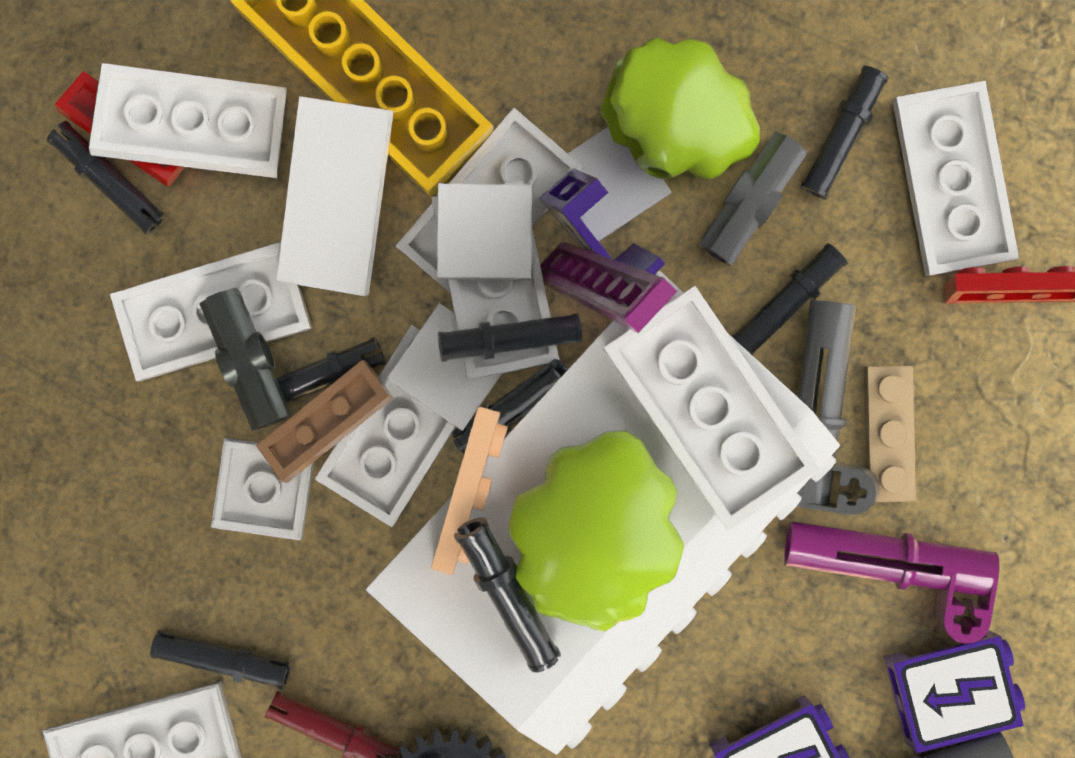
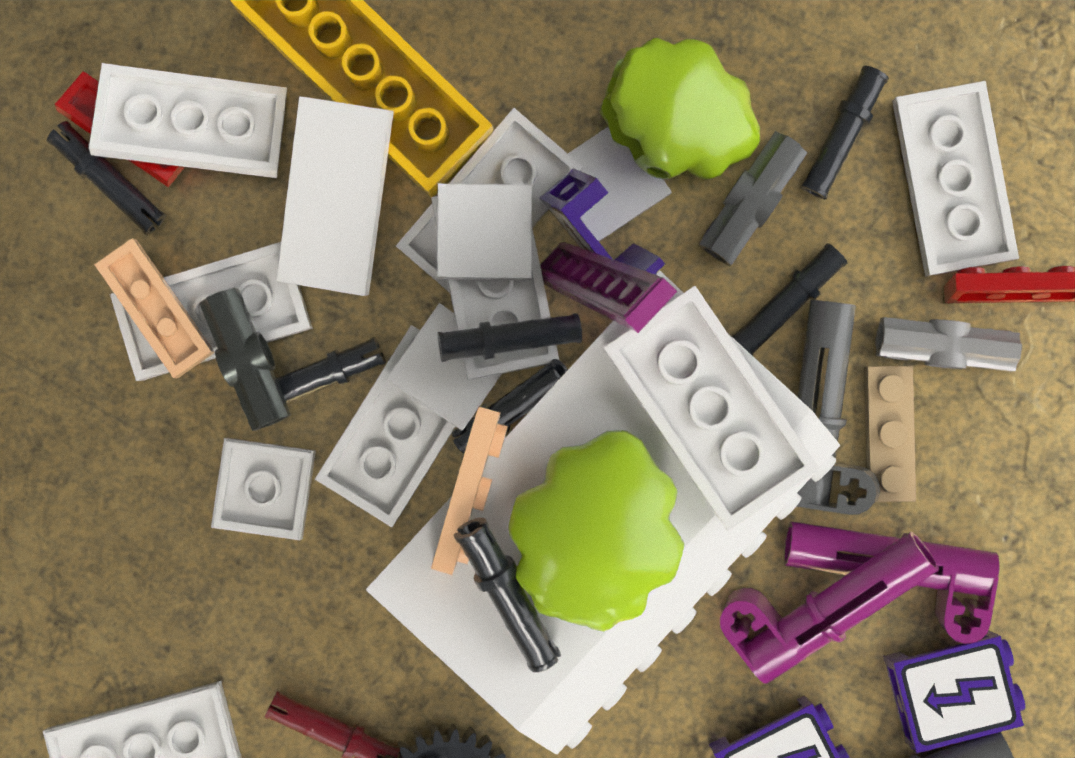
(154, 308): none -> light nougat plate
(220, 659): black pin -> none
(324, 421): medium nougat plate -> none
(823, 615): none -> magenta piece
(948, 344): none -> light grey piece

